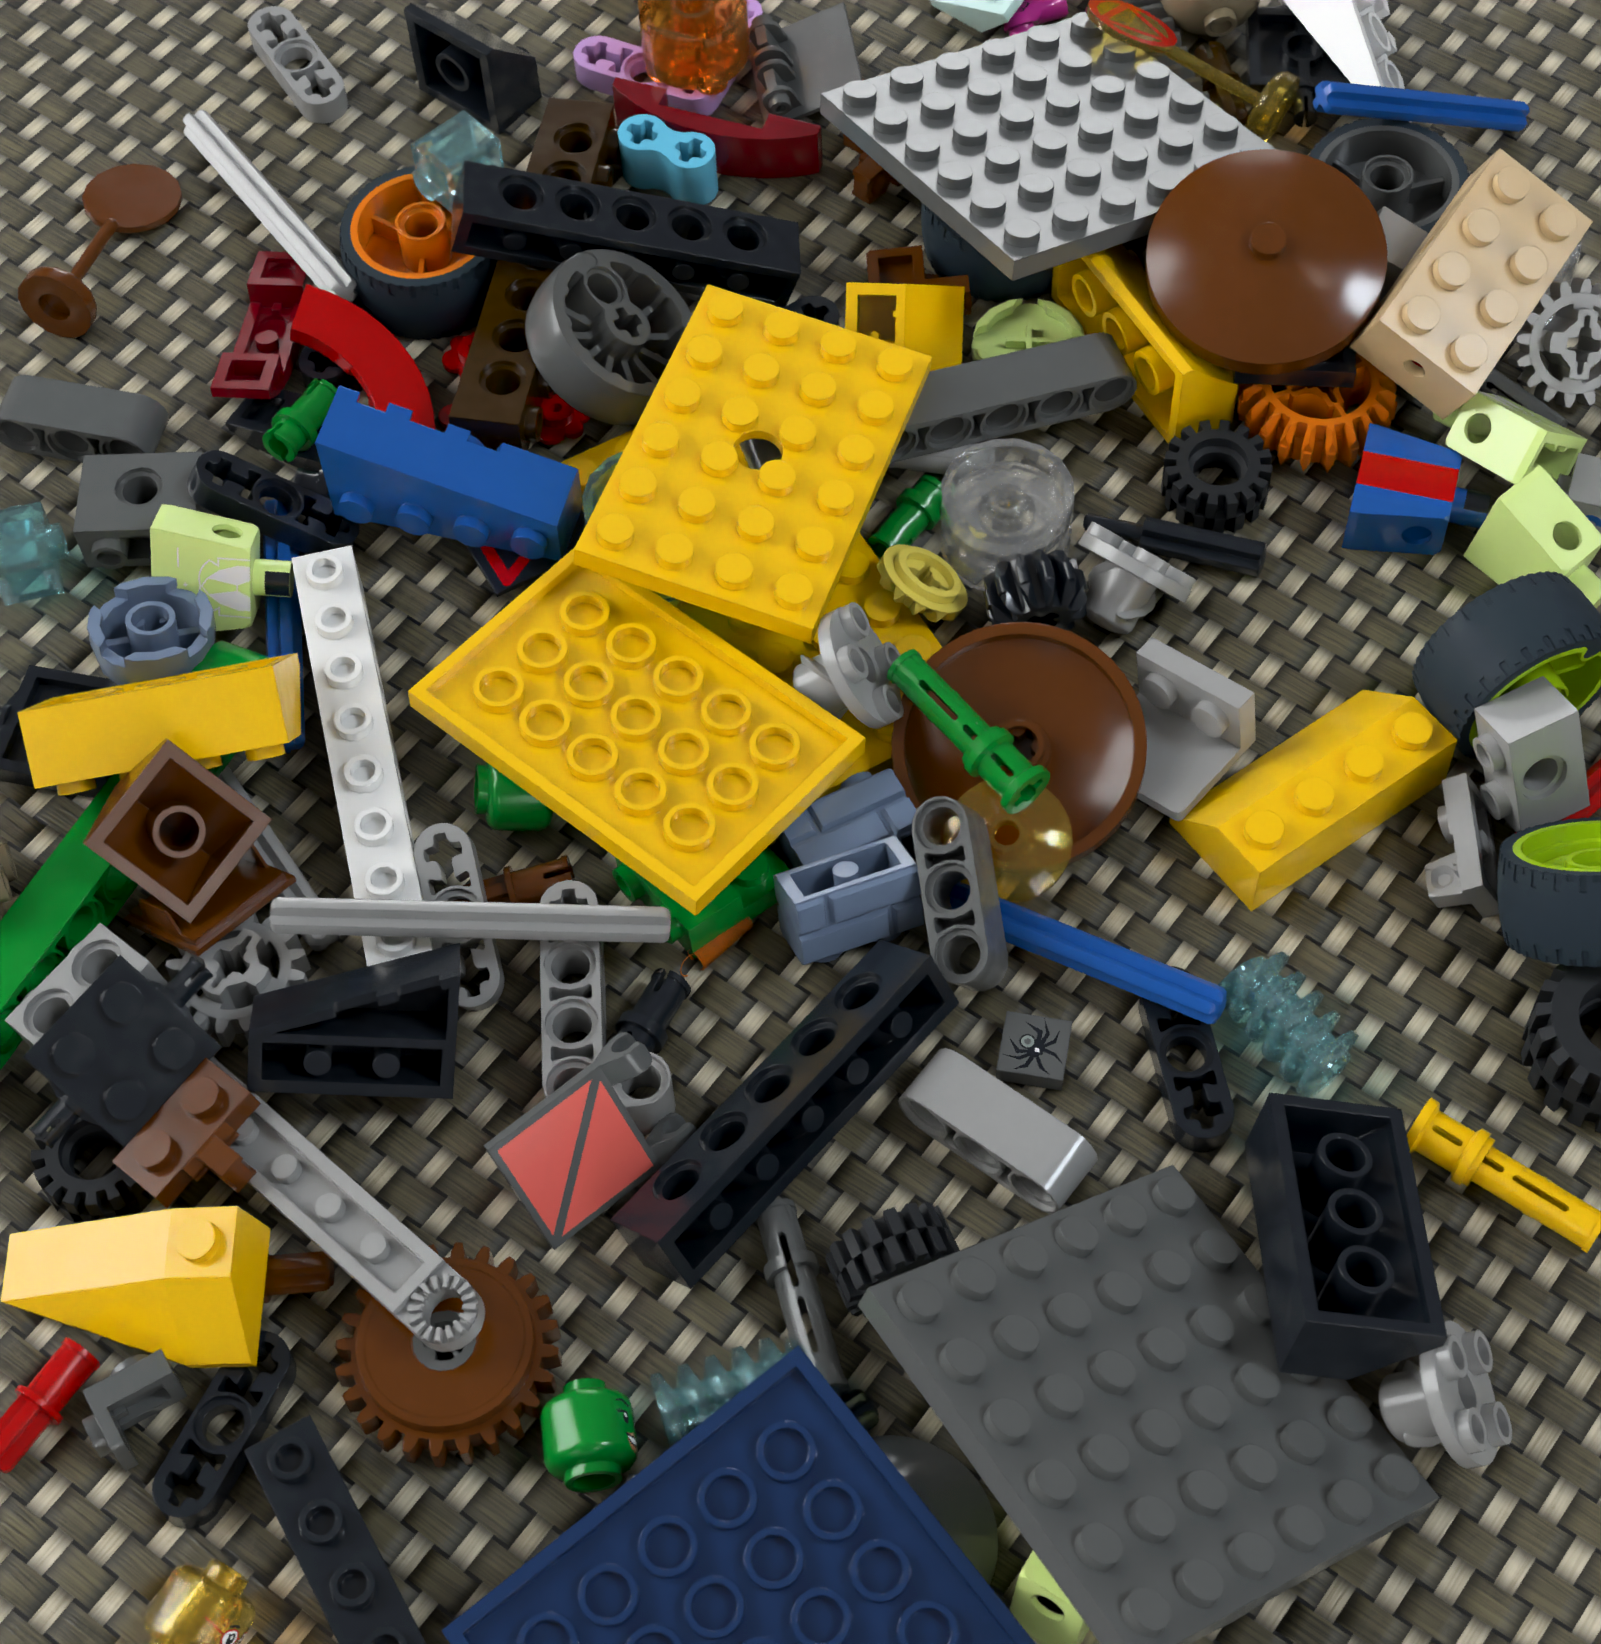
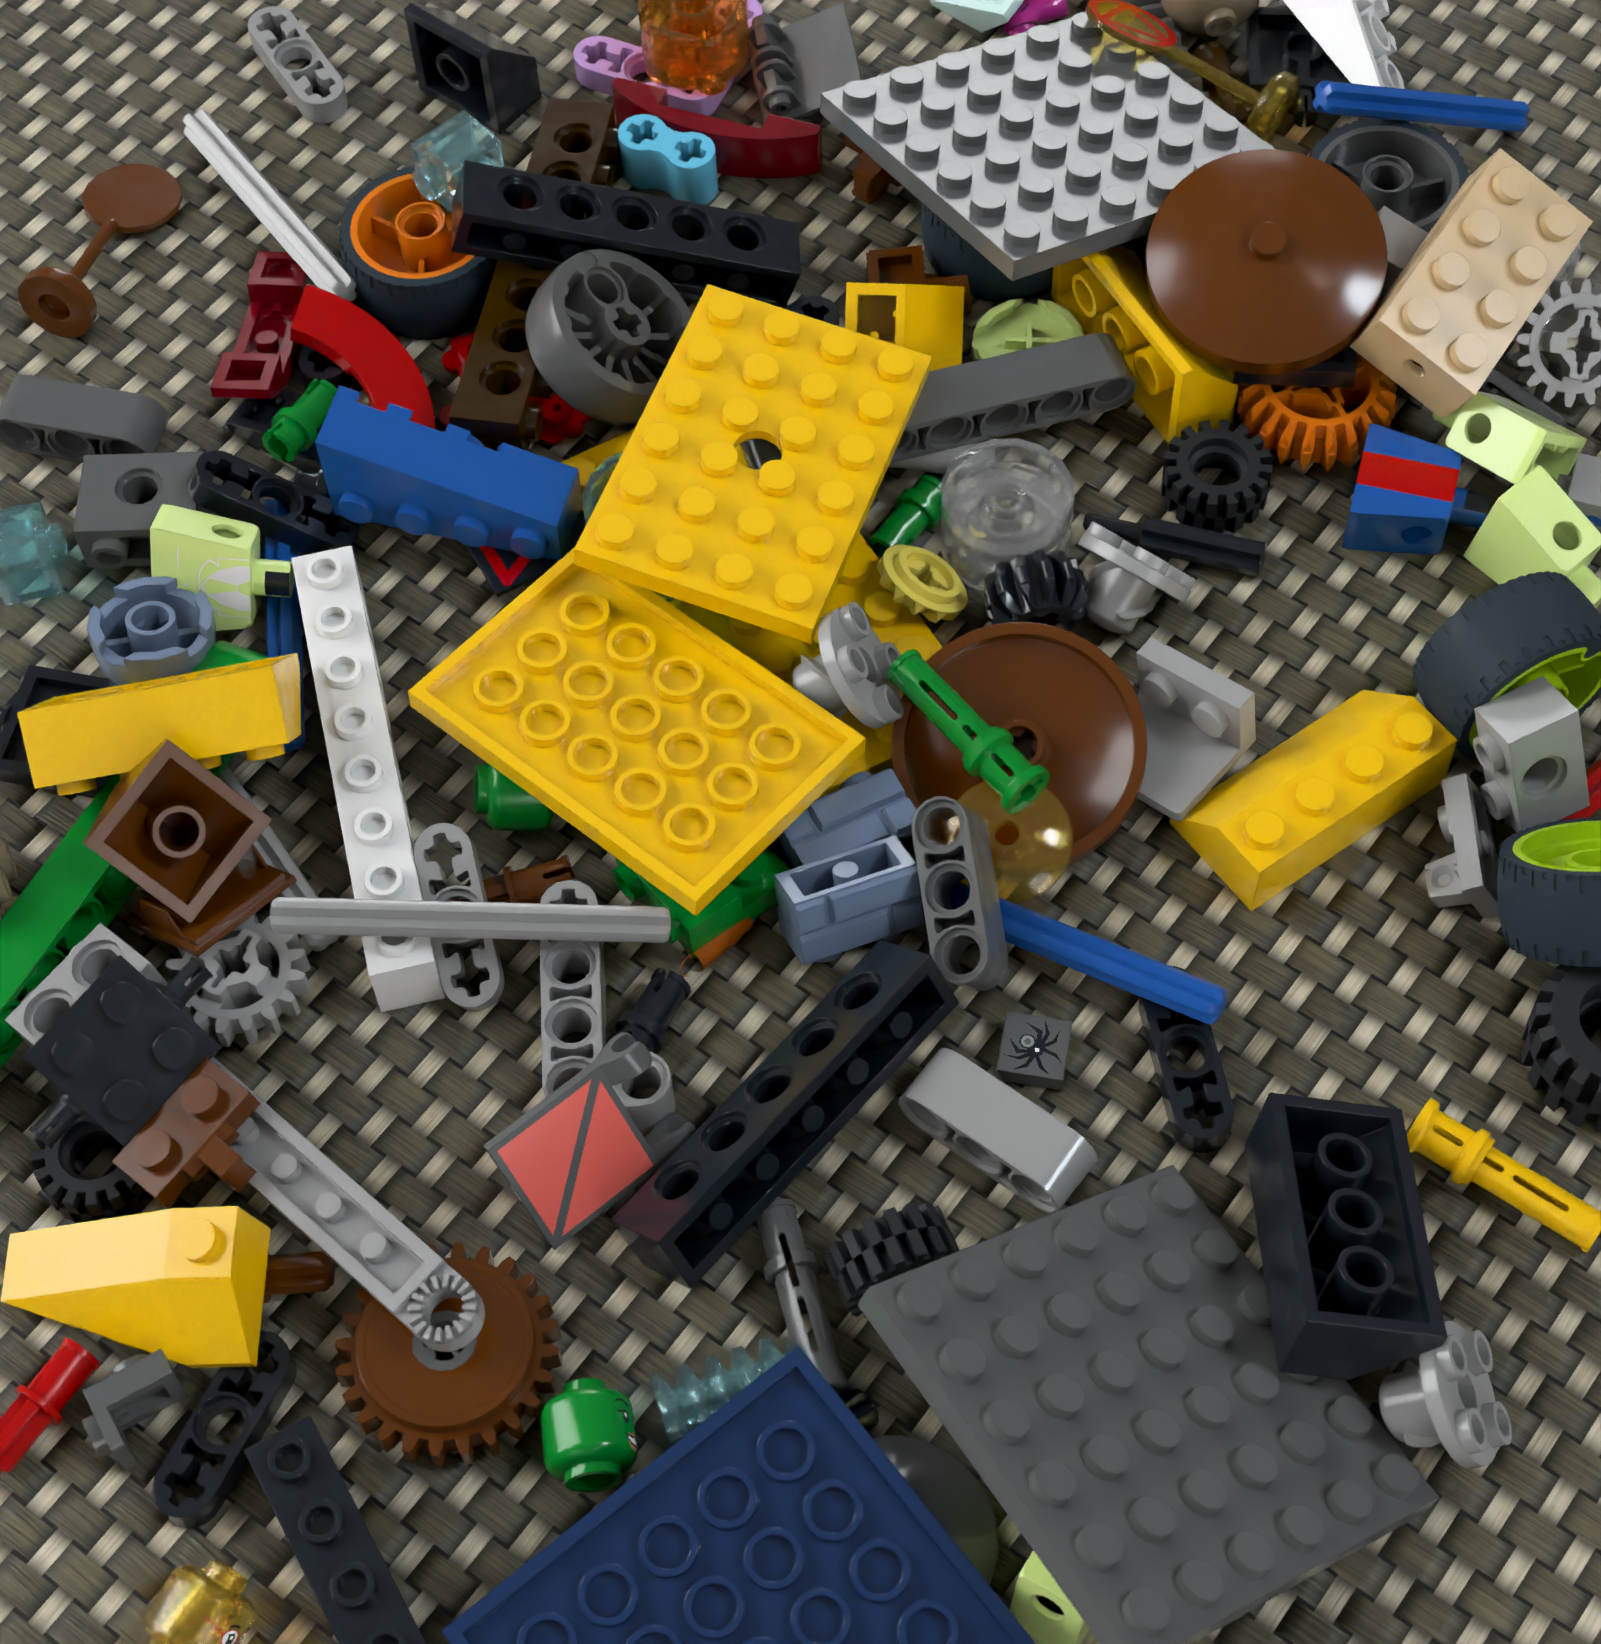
(361, 1031): black wedge -> none
(1287, 1023): clear light blue piece -> none

